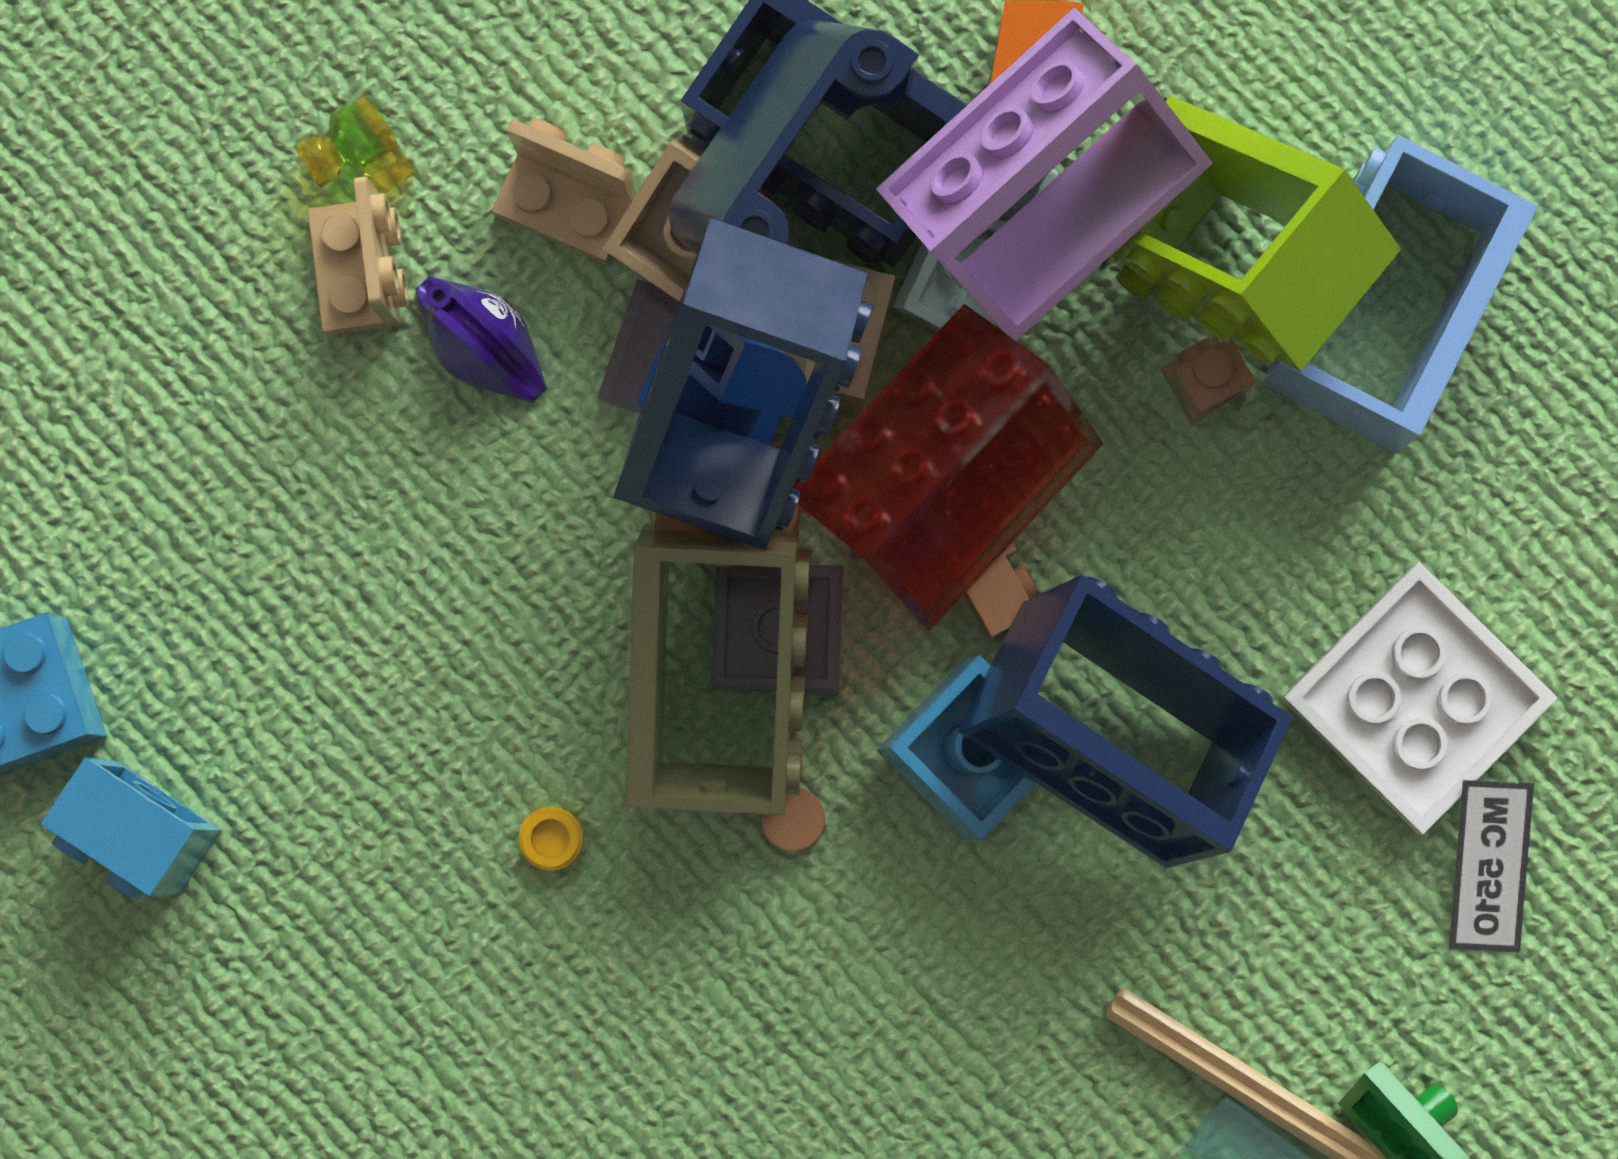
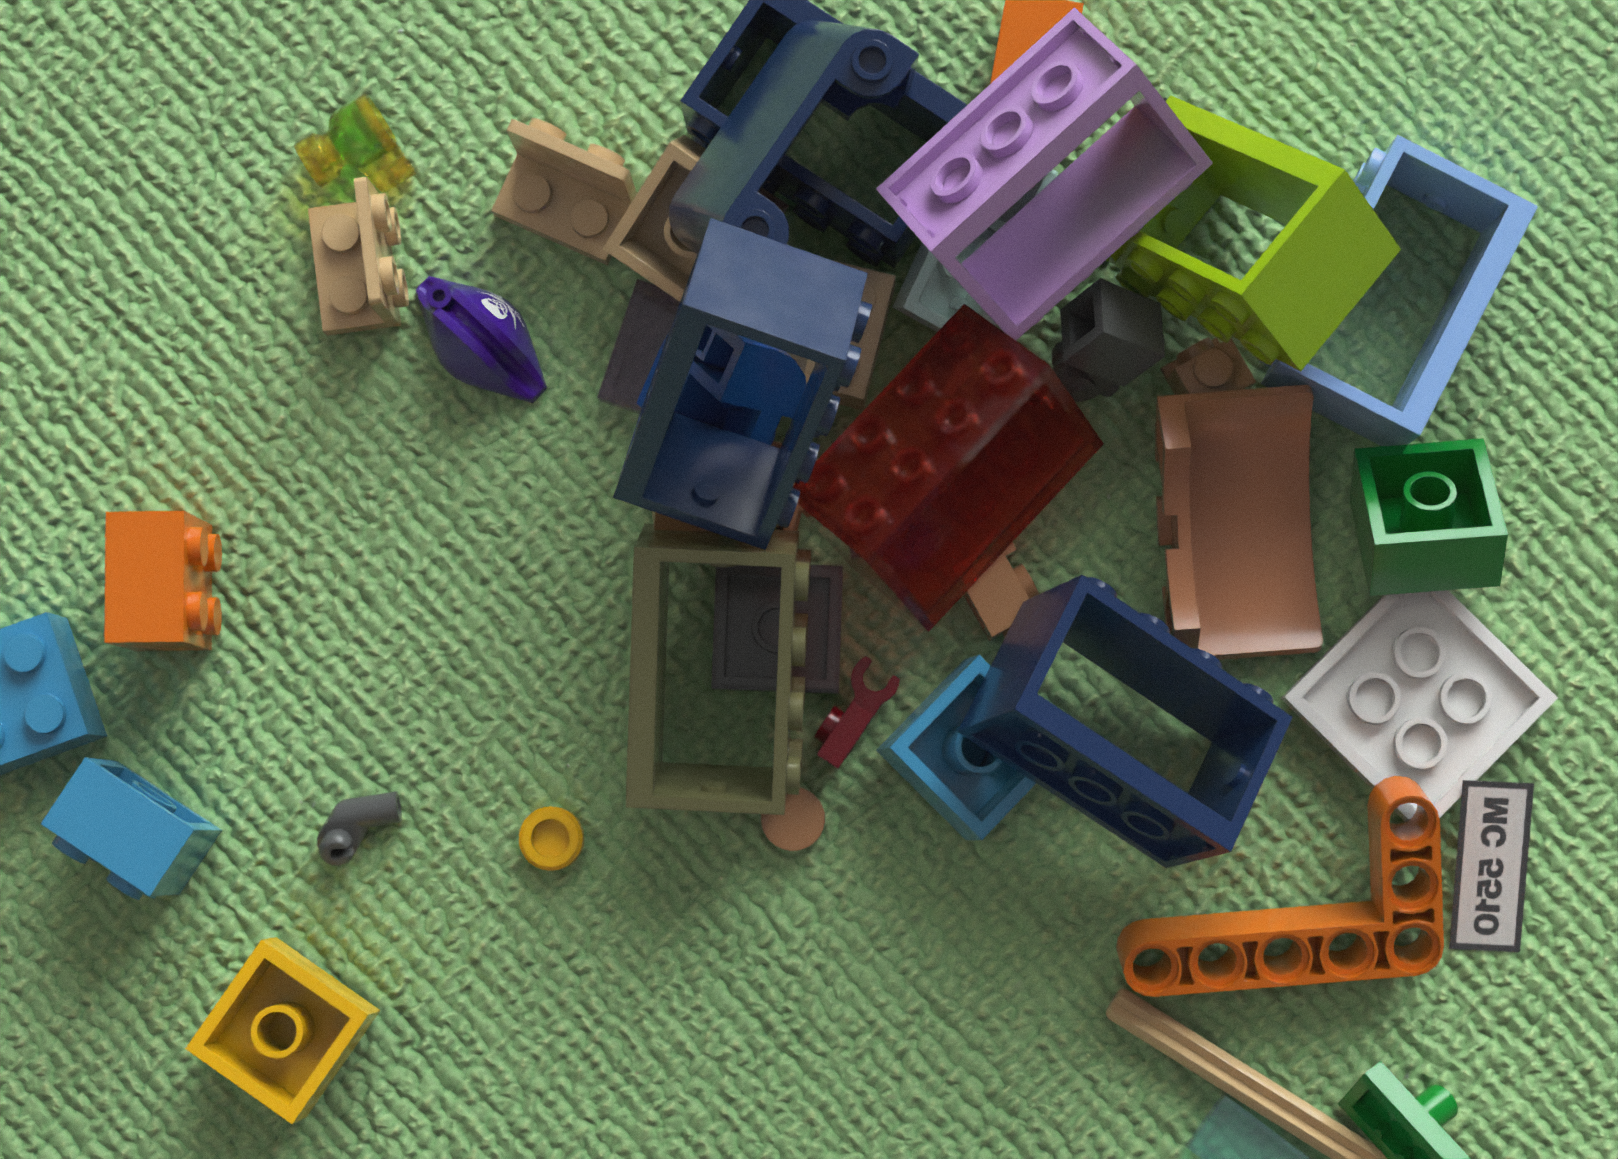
(160, 581): none -> orange brick
(282, 1029): none -> yellow brick
(351, 821): none -> dark grey arm
(843, 729): none -> dark red plate
(1107, 340): none -> dark grey brick
(1238, 521): none -> nougat panel
(1314, 926): none -> orange beam
(1427, 517): none -> green brick

